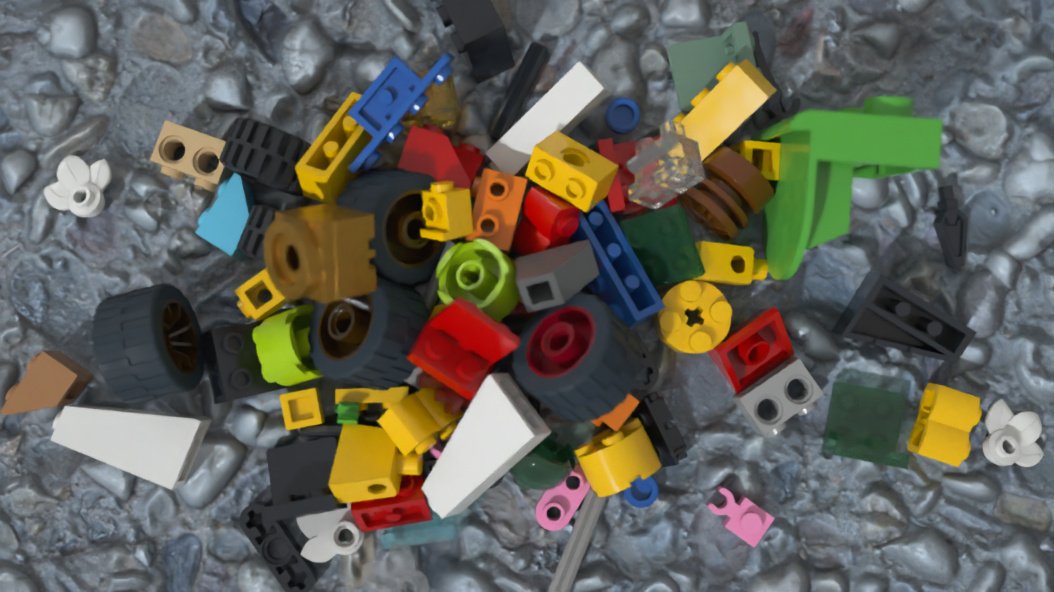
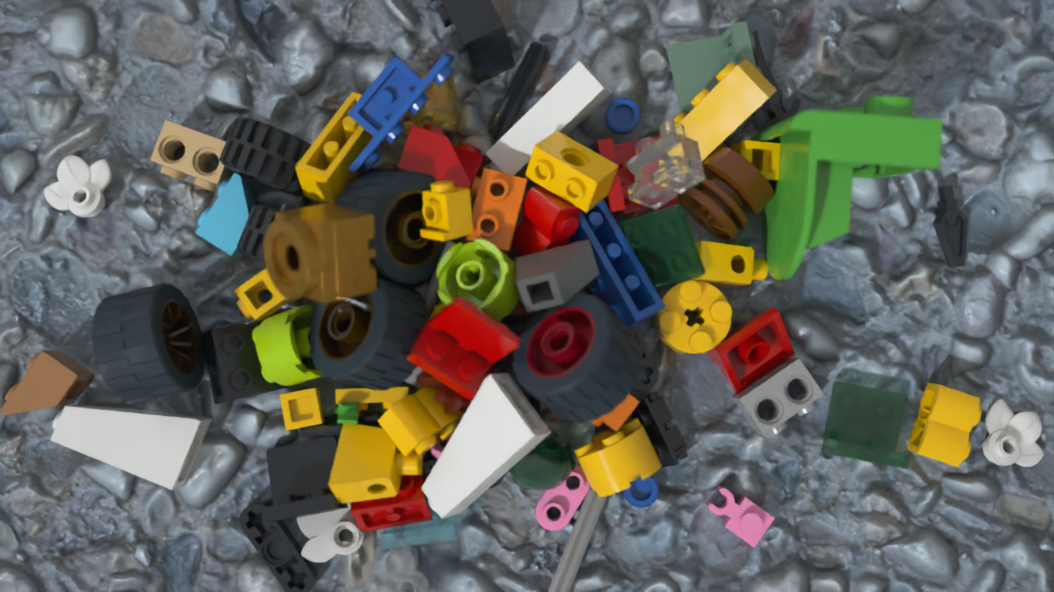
(903, 321): black wedge -> none

